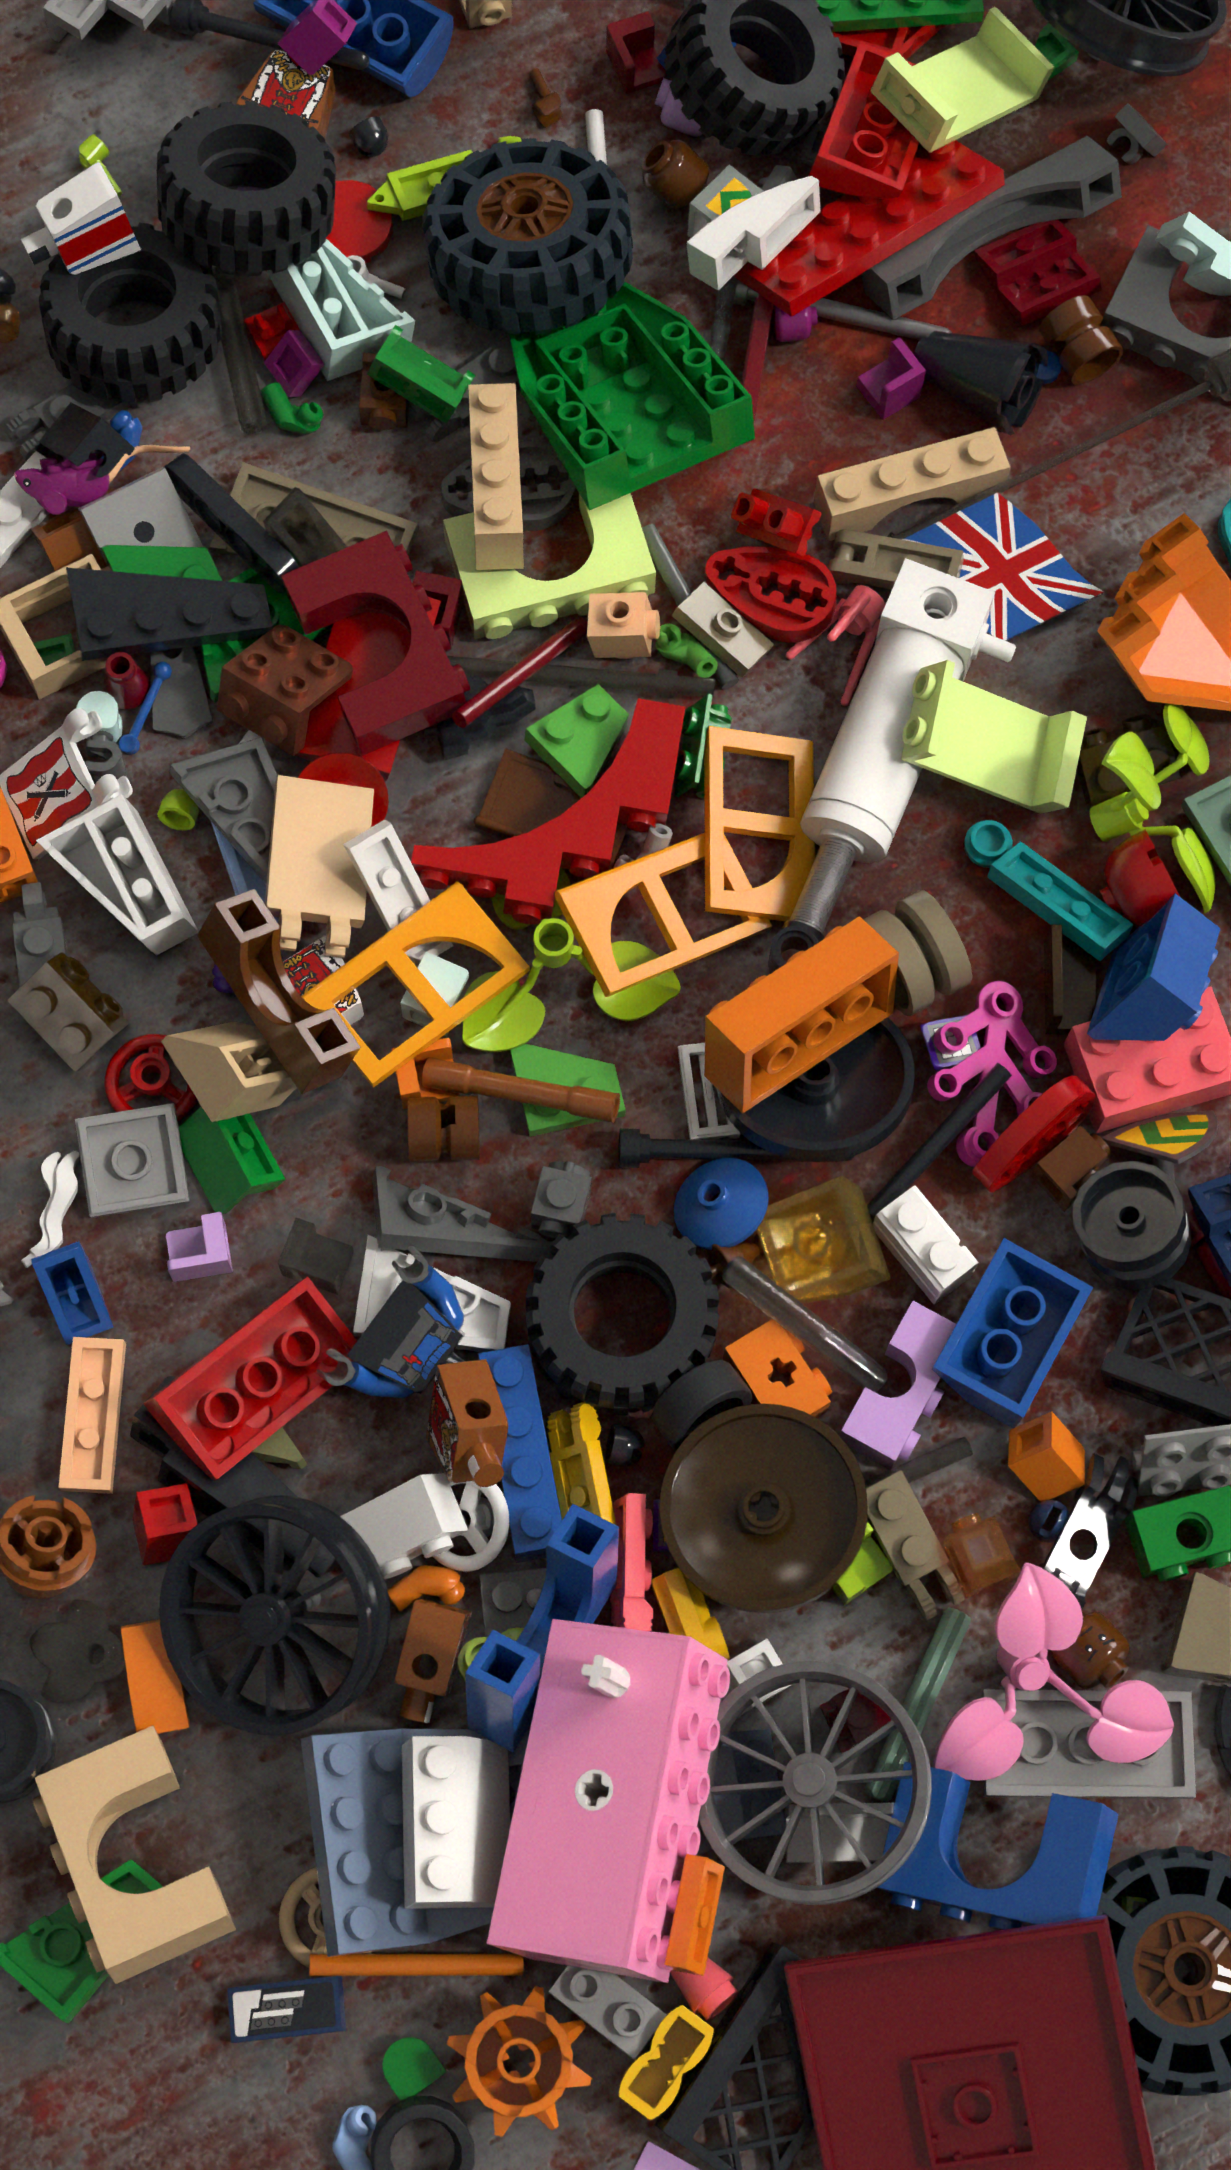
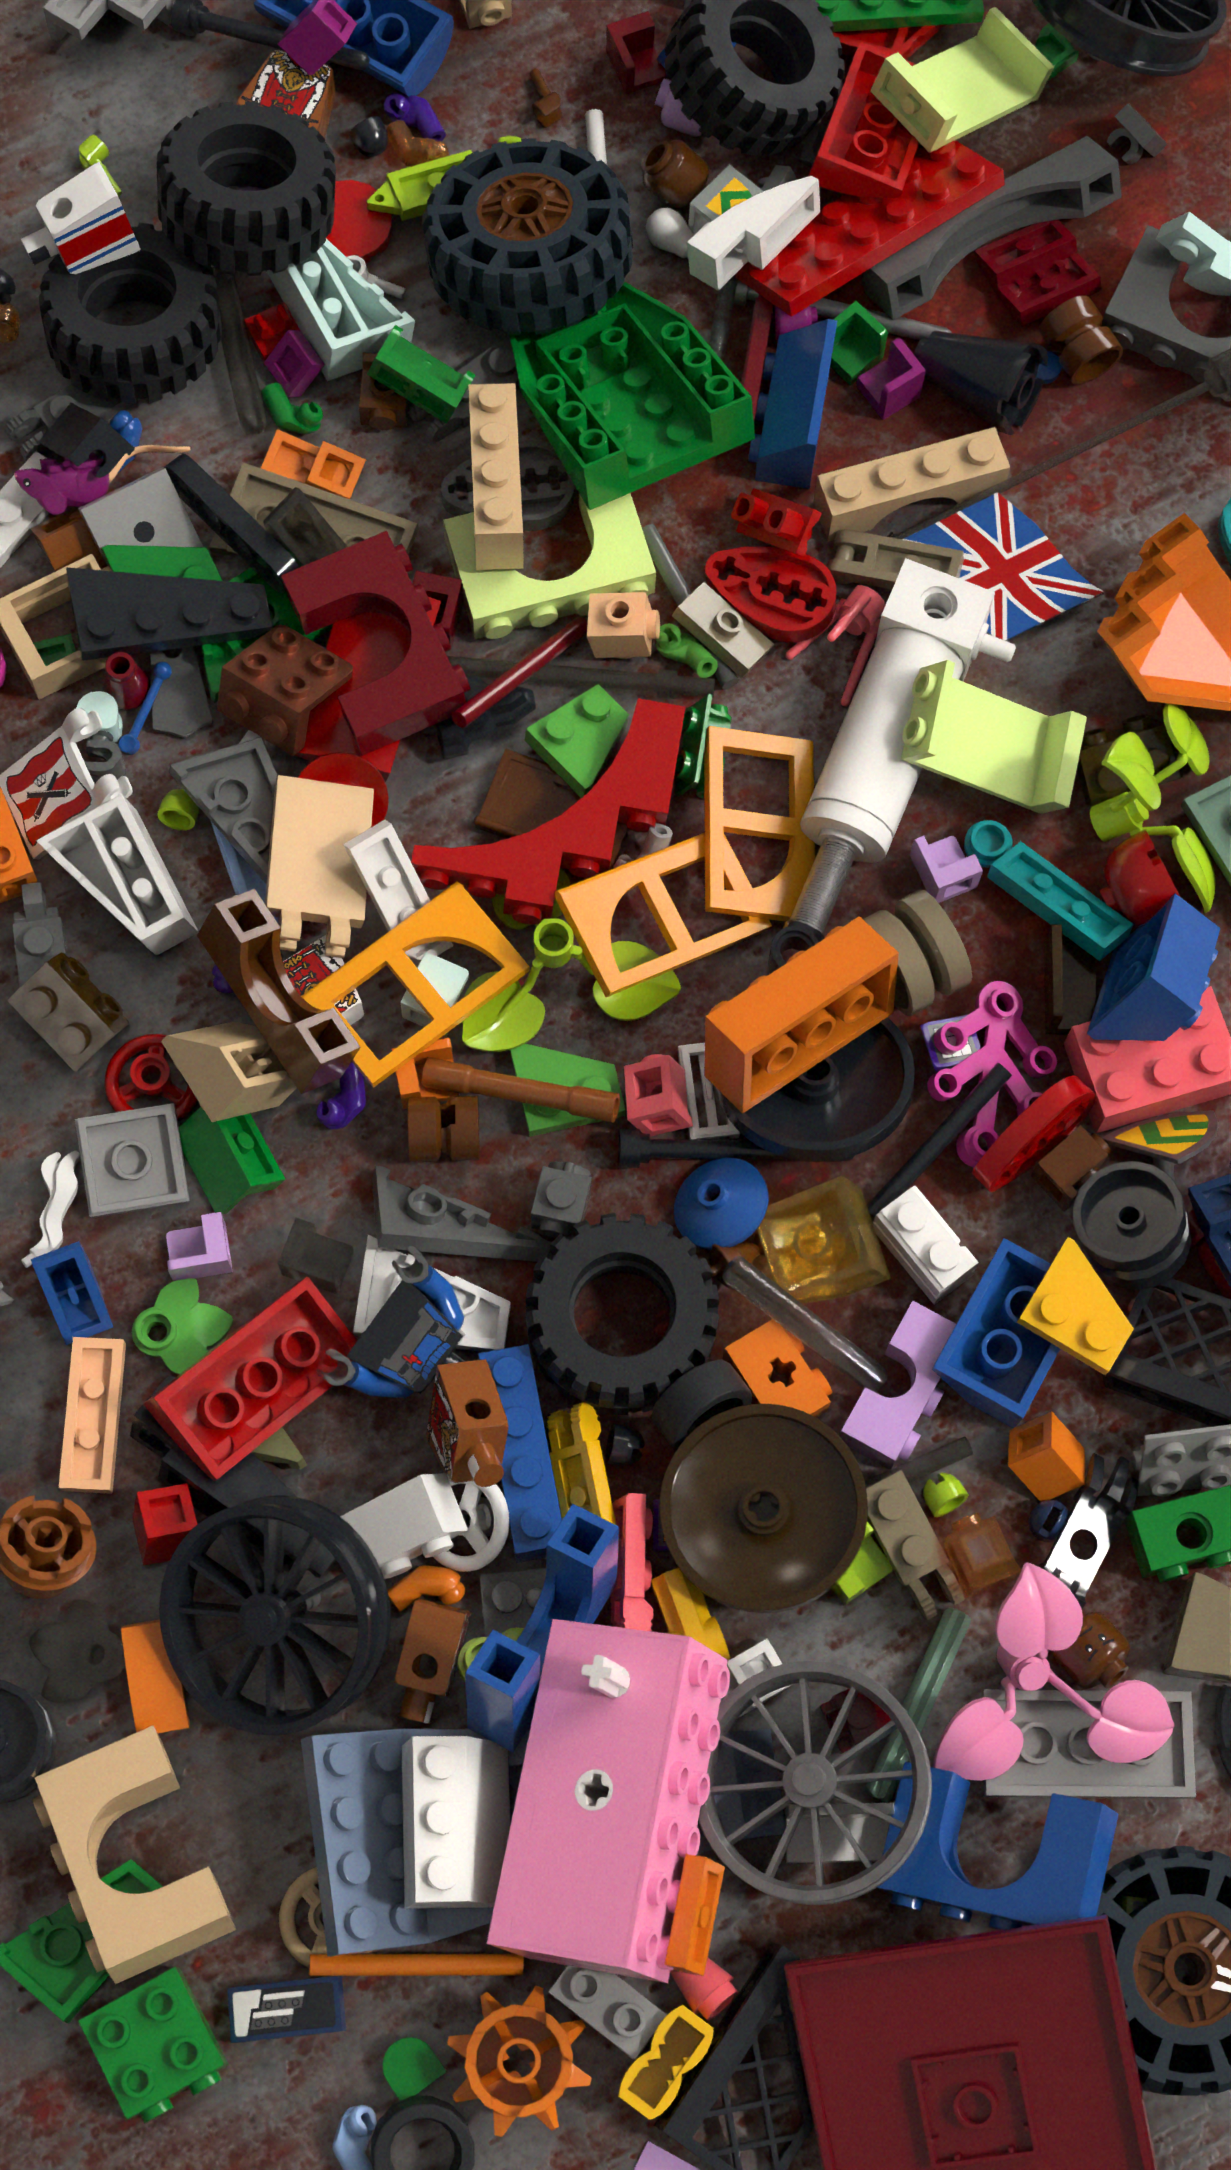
(154, 2045): none -> green brick
(189, 1326): none -> bright green plate
(322, 467): none -> orange slope
(347, 1103): none -> dark purple arm
(413, 149): none -> clear orange arm
(415, 113): none -> dark purple arm
(656, 1095): none -> coral brick
(668, 231): none -> white piece
(793, 405): none -> blue slope
(857, 343): none -> green panel
(944, 1496): none -> lime hinge
(945, 868): none -> lavender panel
(1077, 1311): none -> yellow wing

